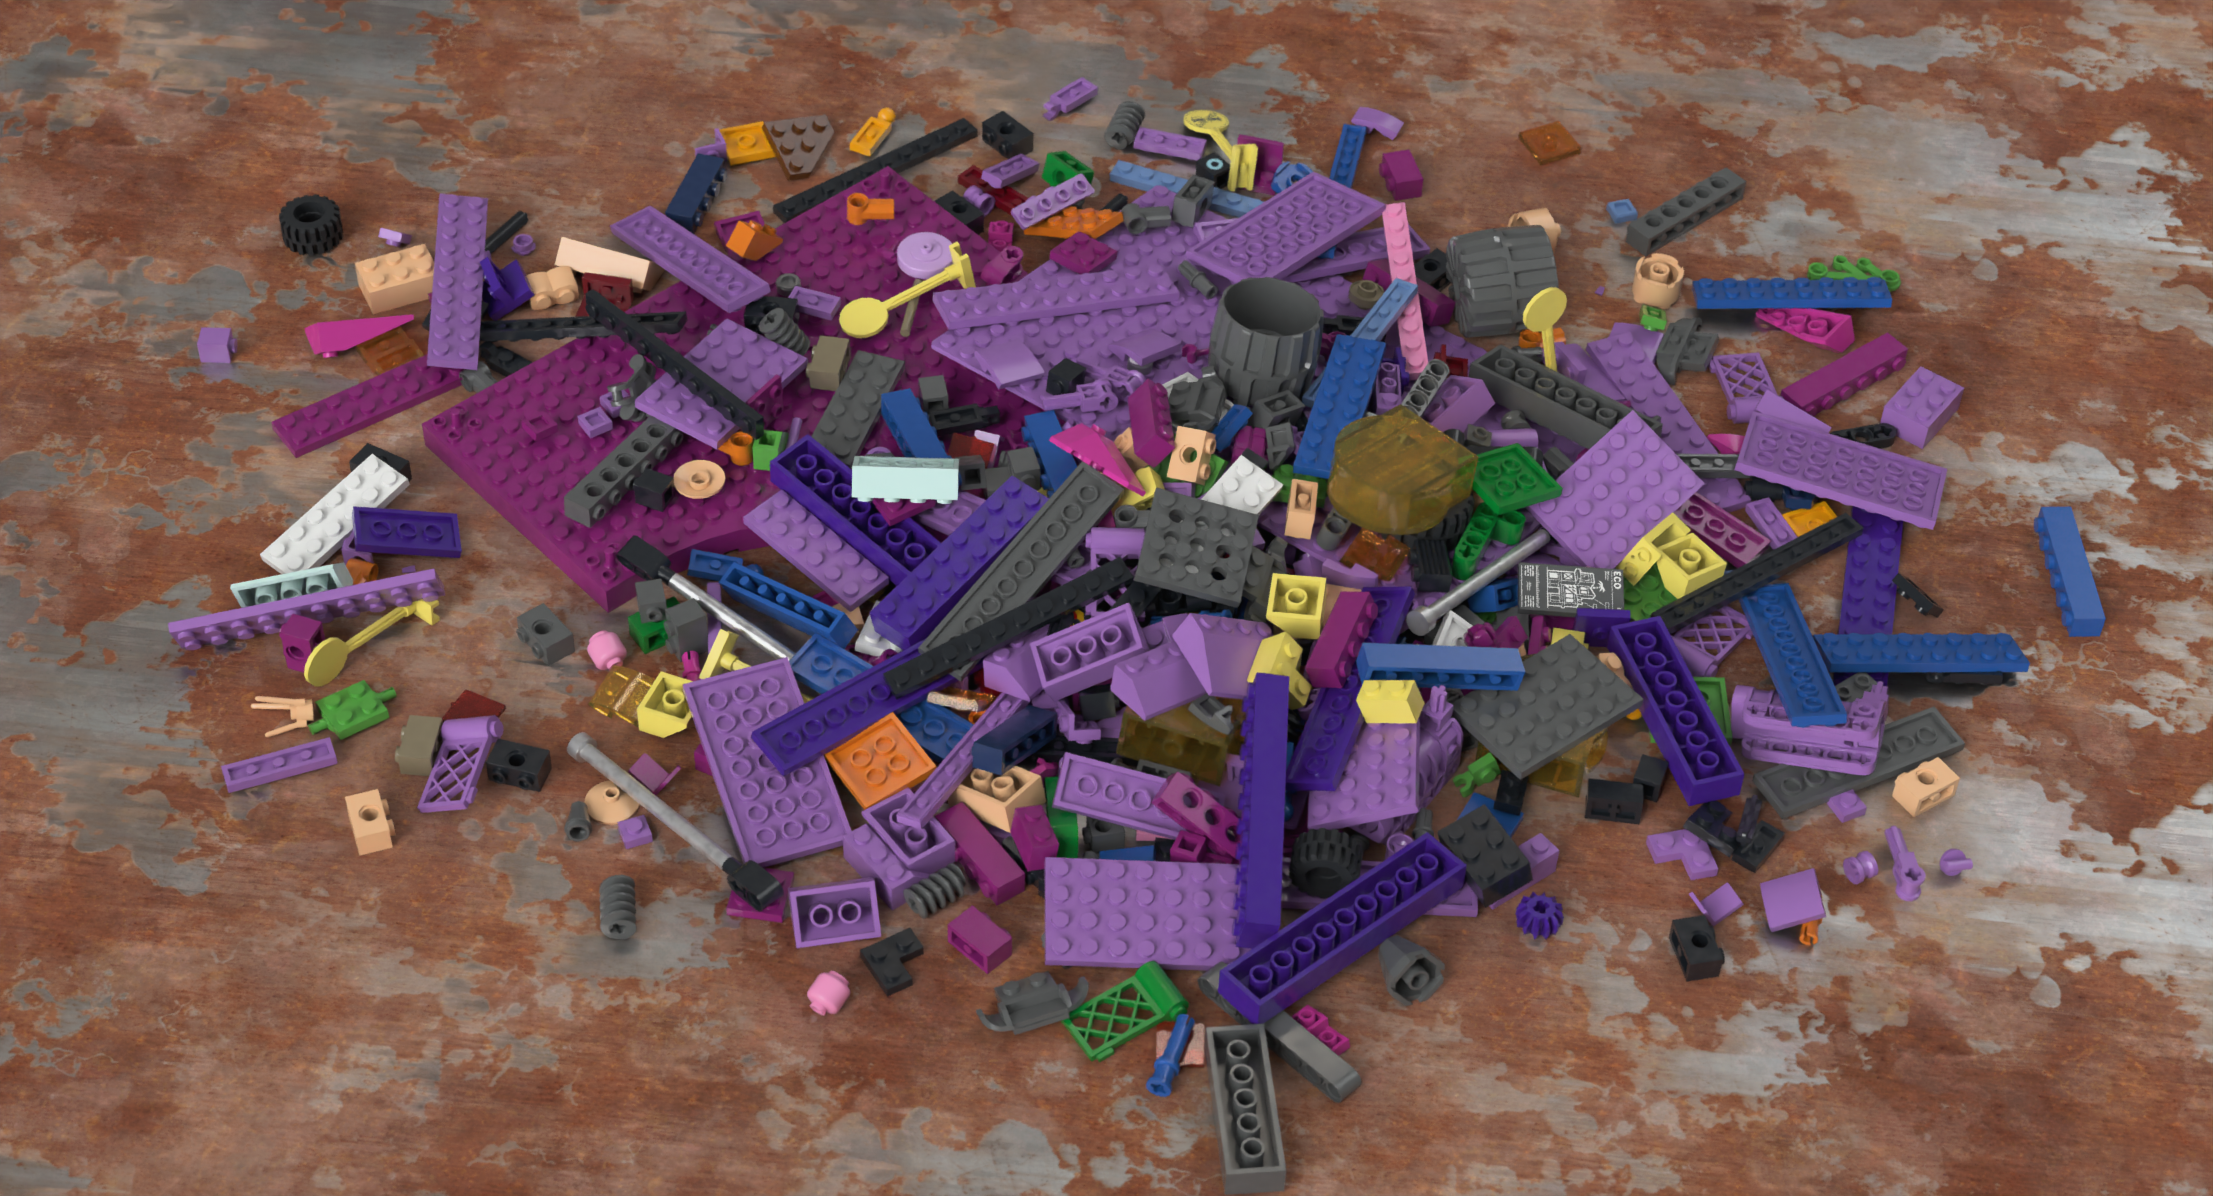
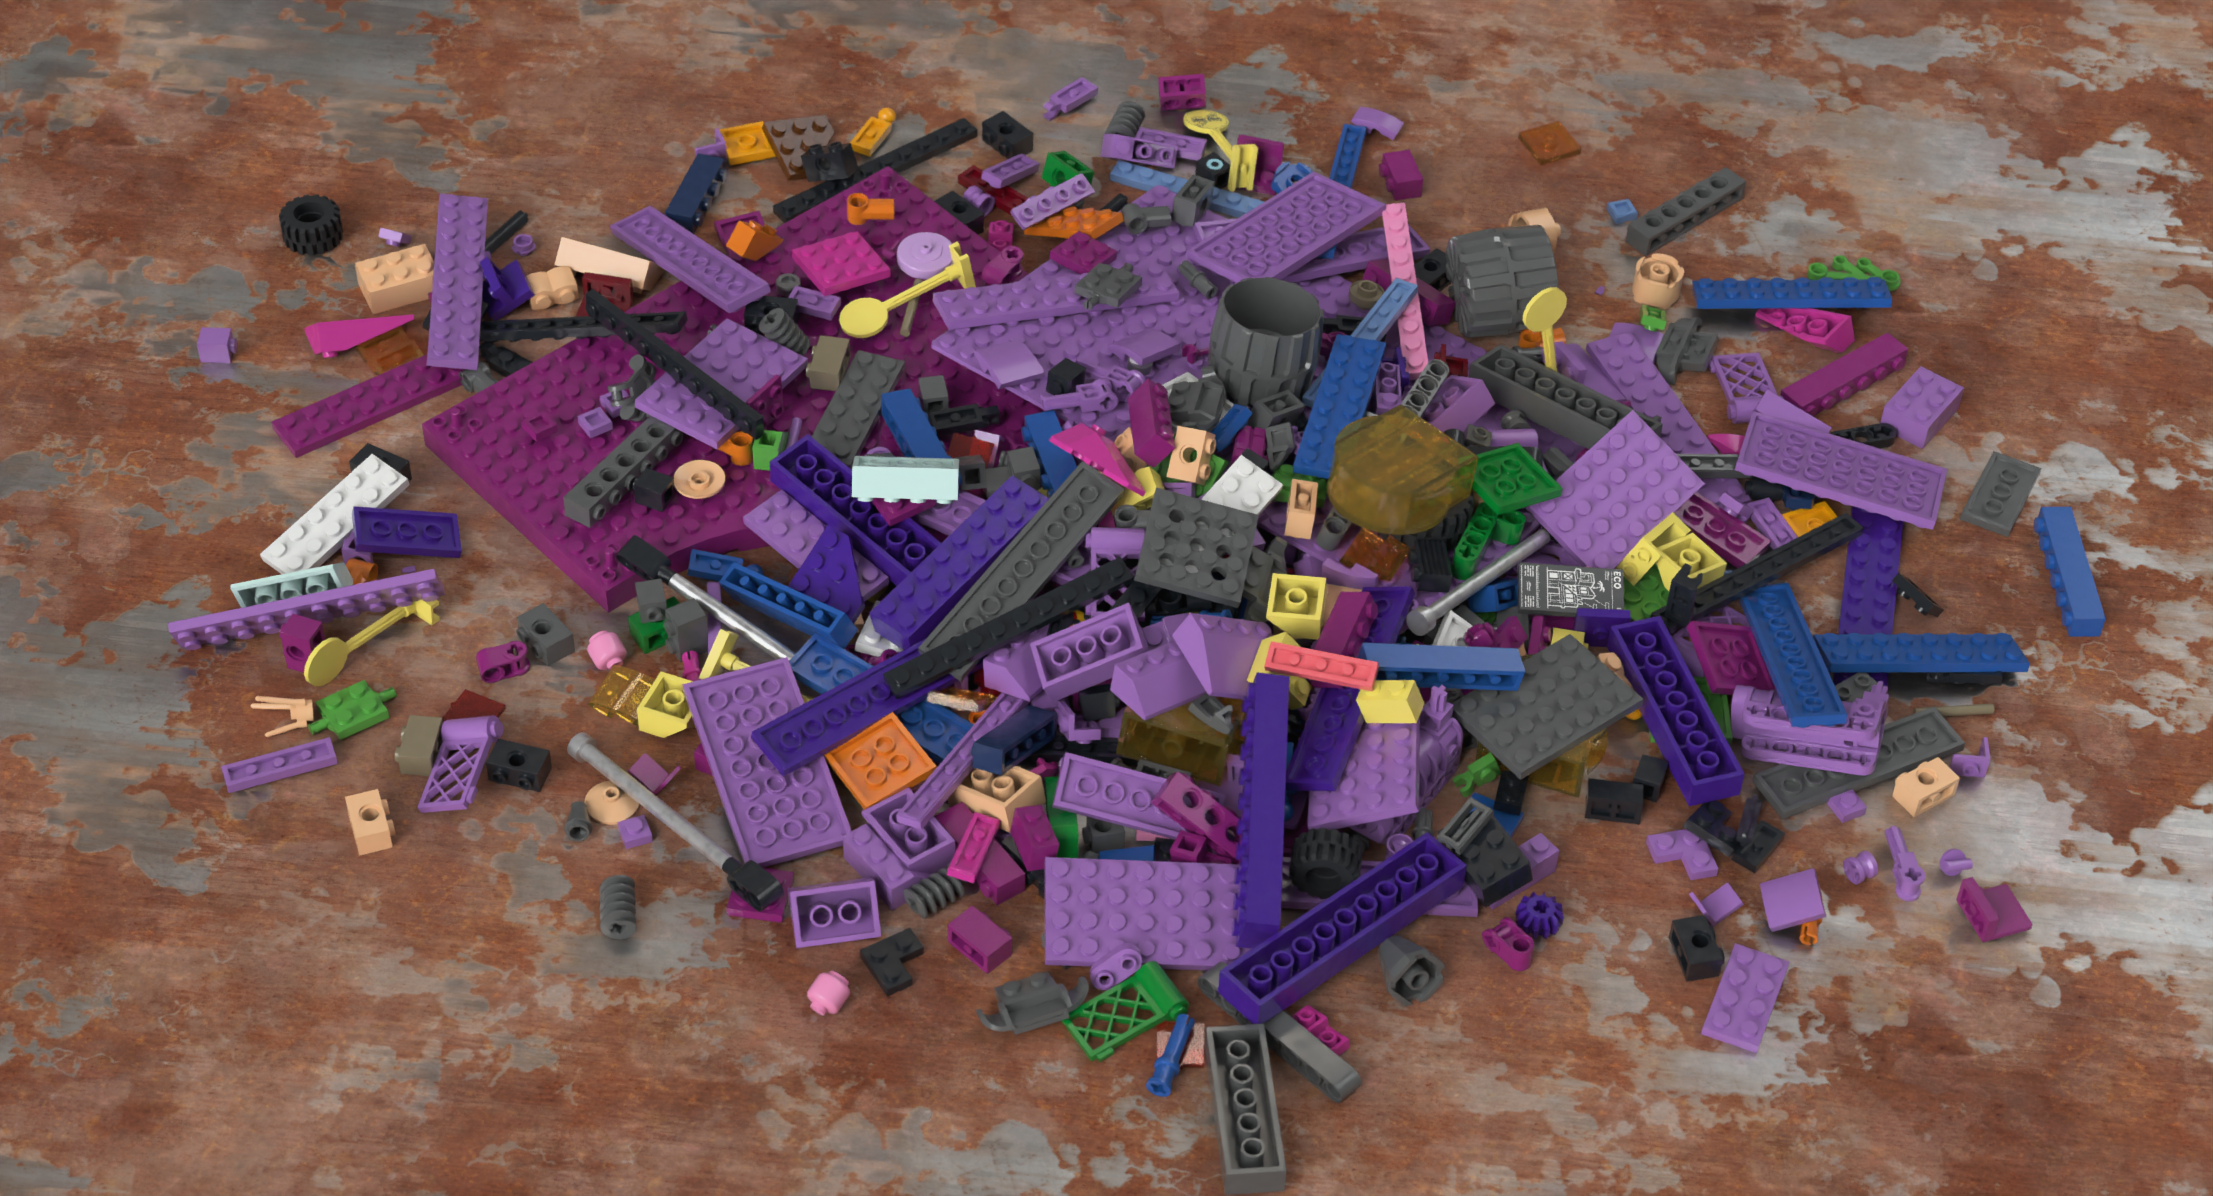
(500, 663): none -> magenta piece
(829, 161): none -> black brick
(831, 574): none -> dark purple plate
(841, 263): none -> dark pink plate
(973, 847): none -> dark pink tile
(1108, 285): none -> dark grey plate
(1113, 966): none -> medium lavender plate
(1138, 151): none -> medium lavender slope
(1182, 92): none -> magenta brick
(1321, 666): none -> coral plate
(1486, 814): none -> dark grey tile
(1510, 944): none -> magenta piece
(1682, 596): none -> black hinge
(1729, 657): none -> magenta plate
(1735, 507): none -> medium lavender bracket
(1745, 998): none -> medium lavender plate
(1962, 710): none -> dark tan bar
(1972, 765): none -> medium lavender bracket
(1992, 910): none -> magenta bracket
(2000, 494): none -> dark grey tile

